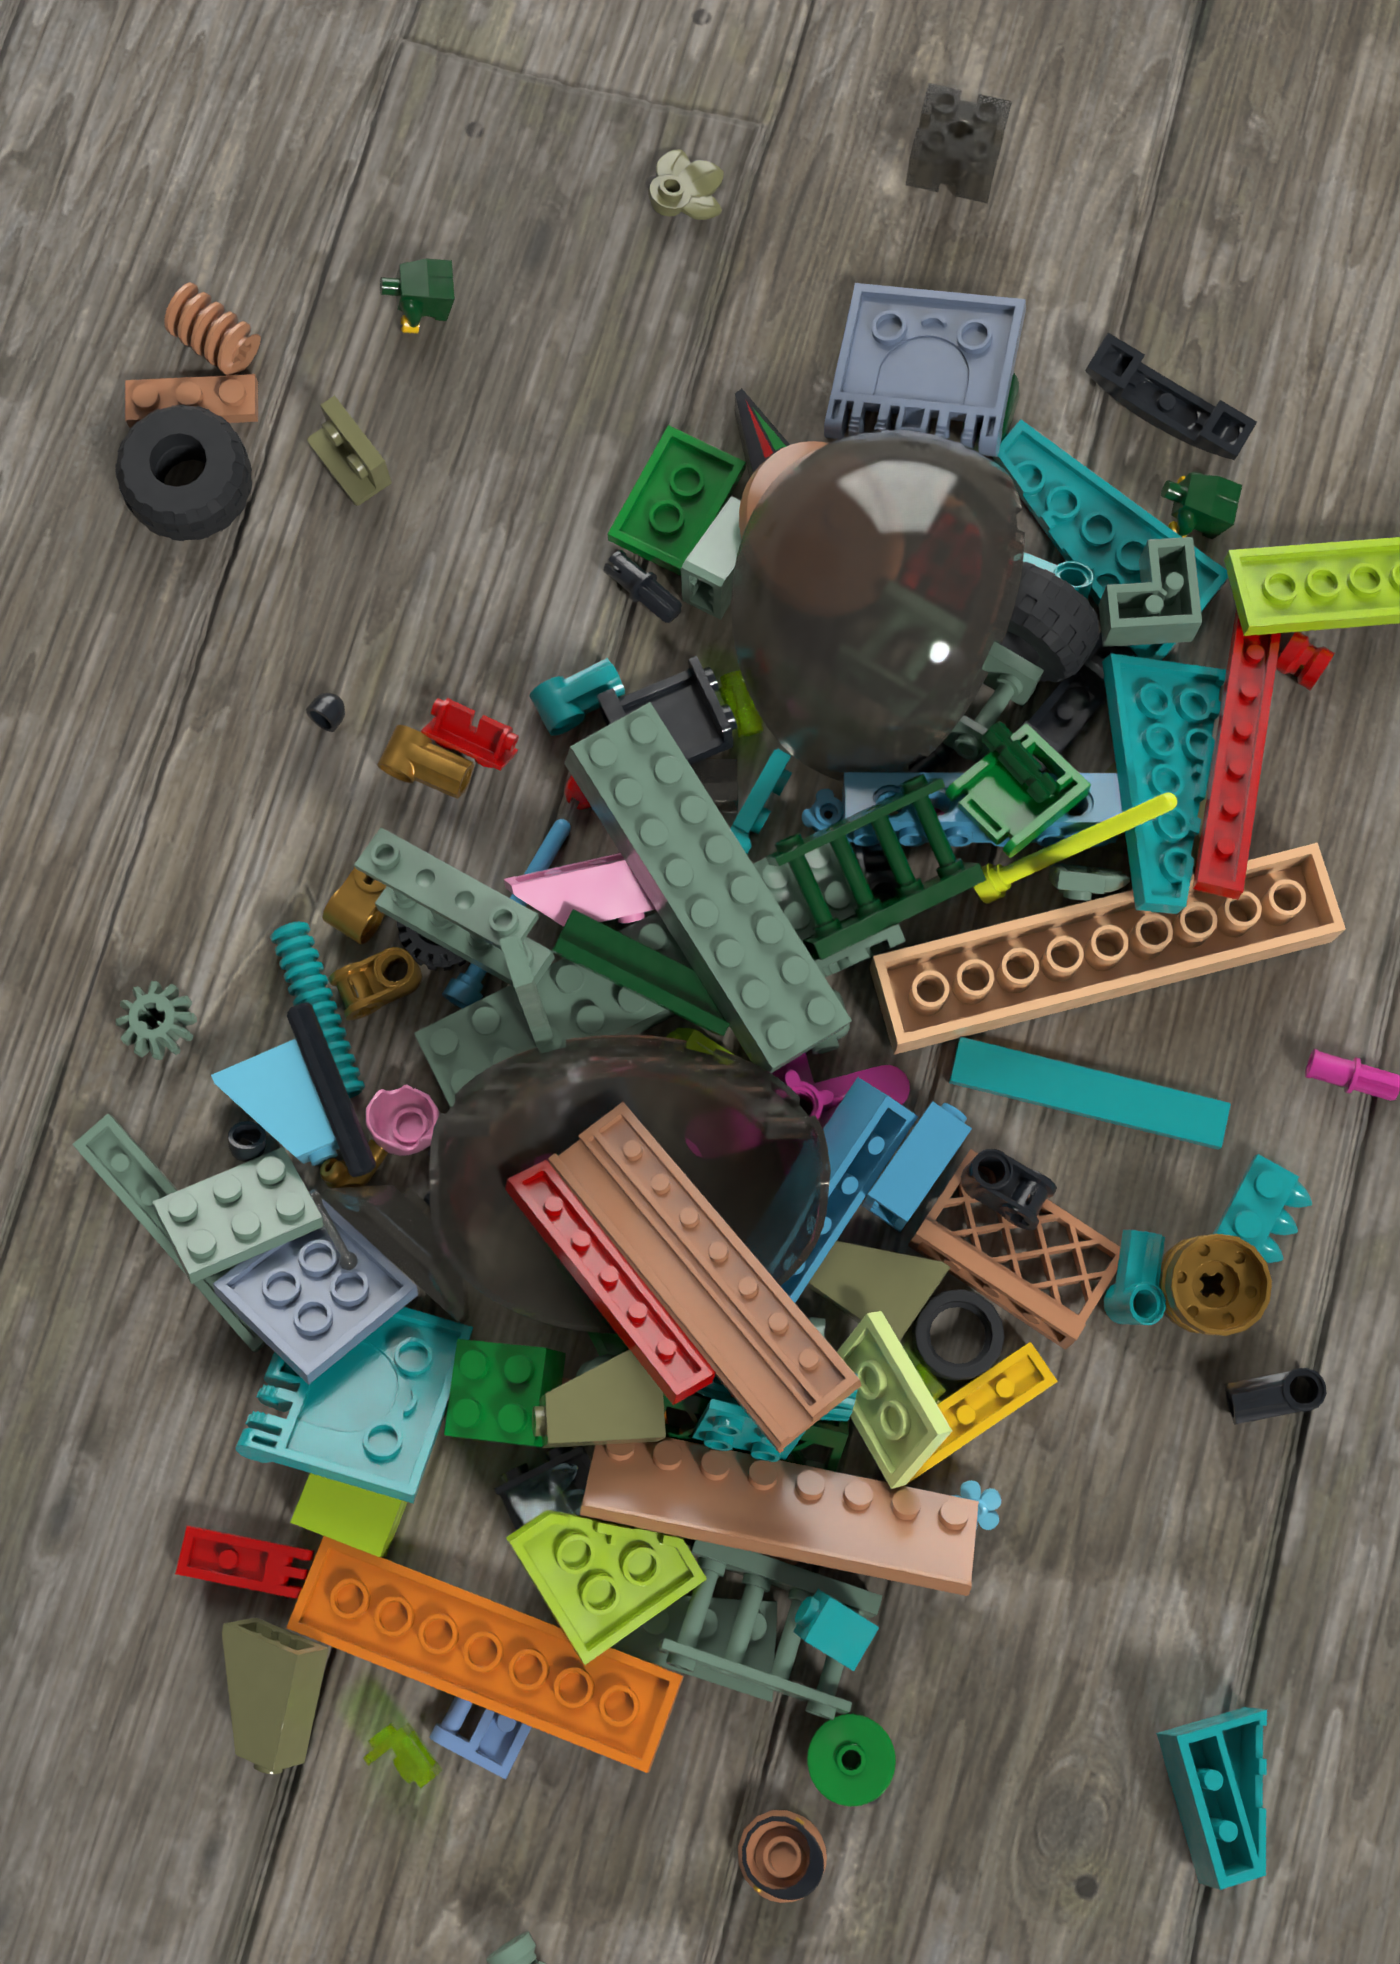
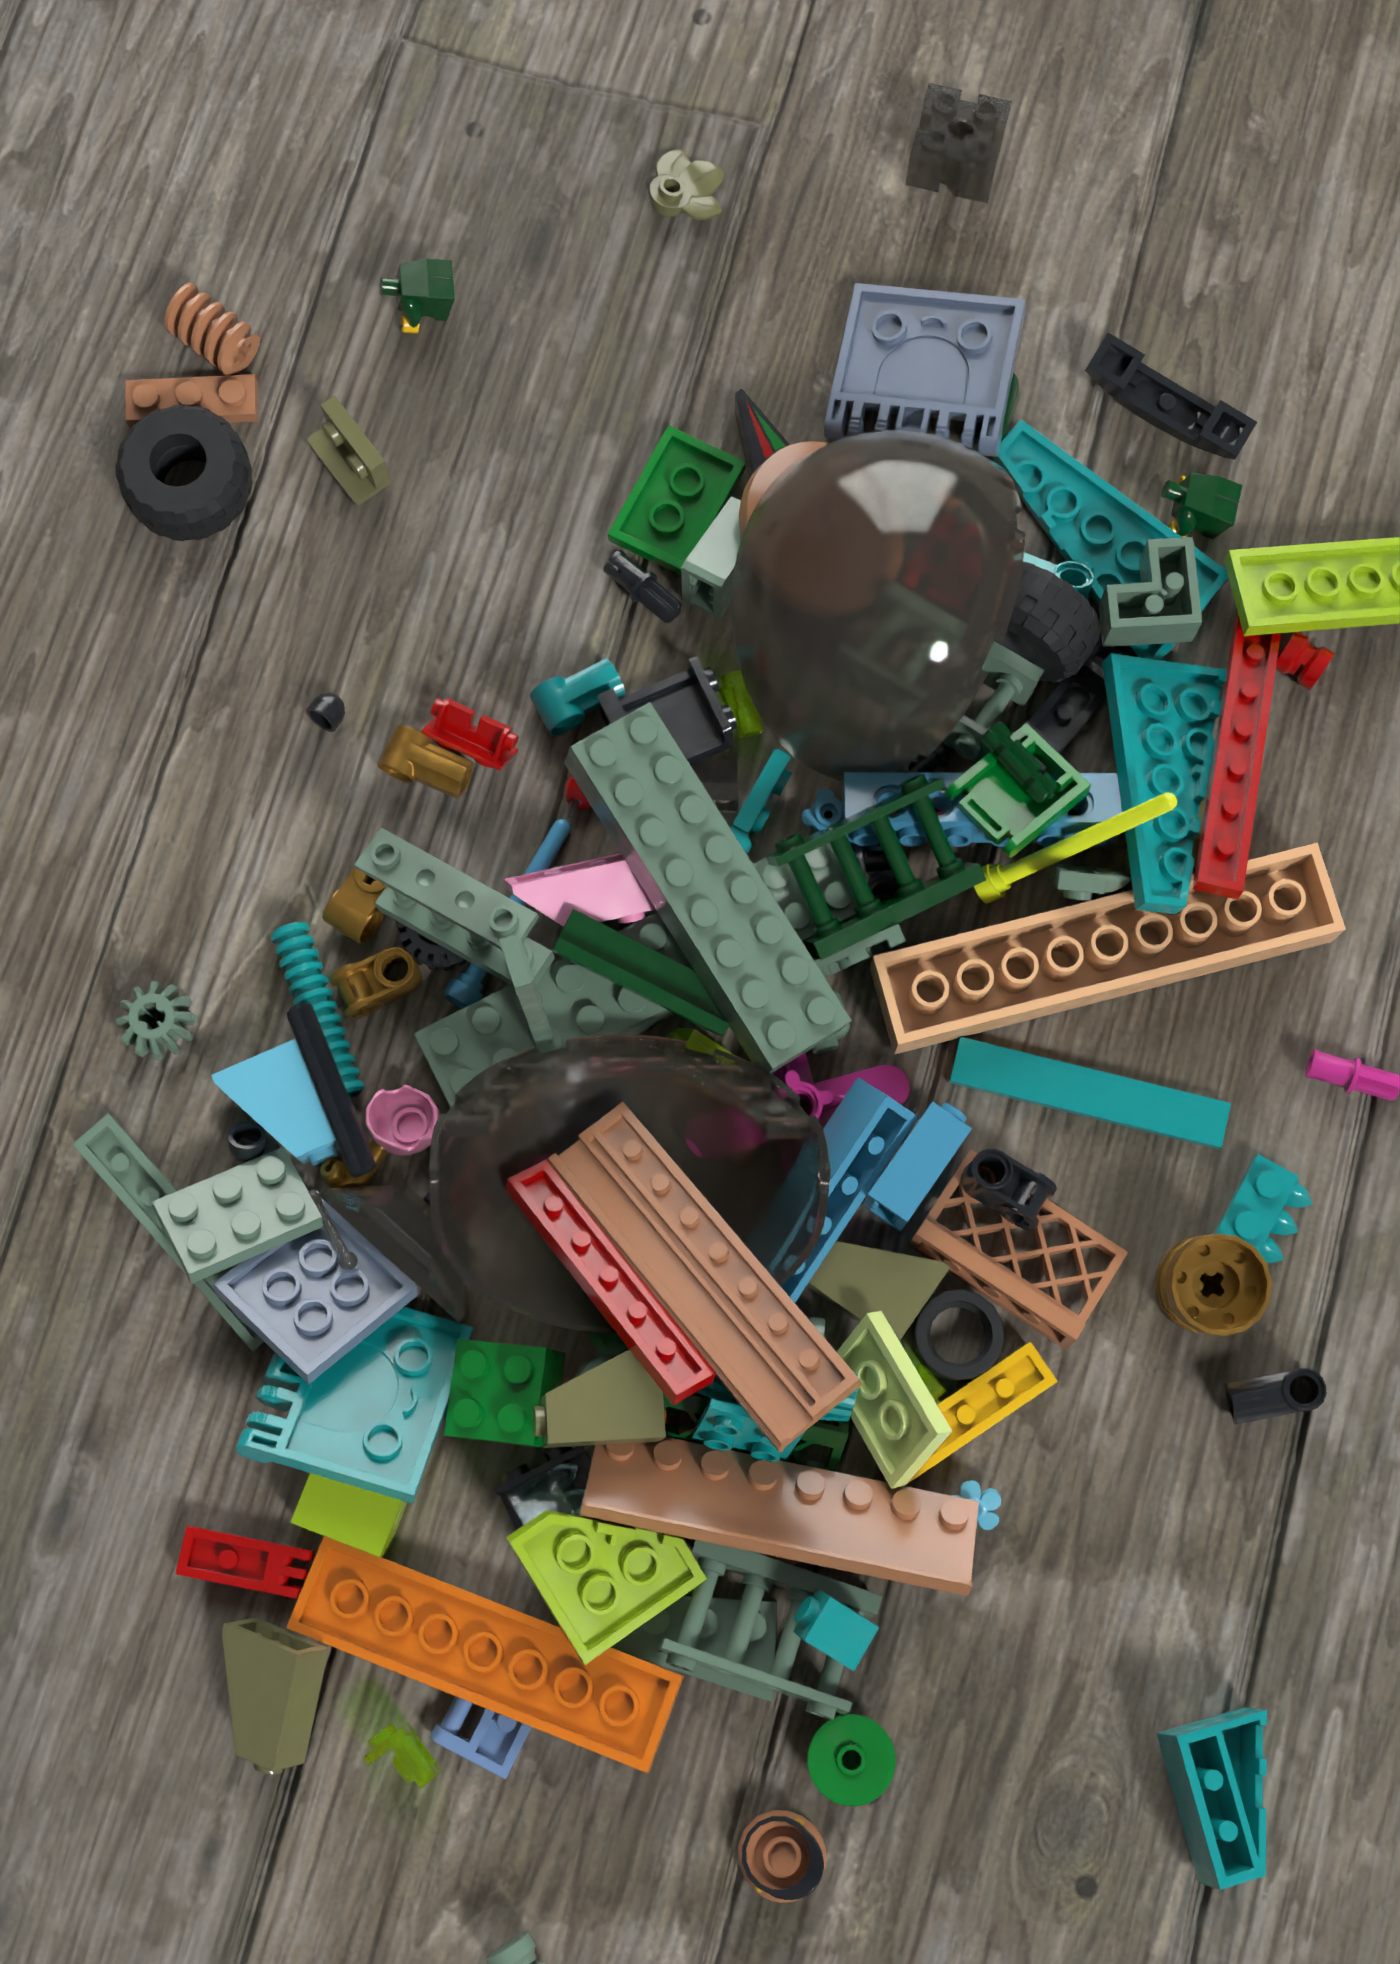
(1139, 1278): teal piece -> none

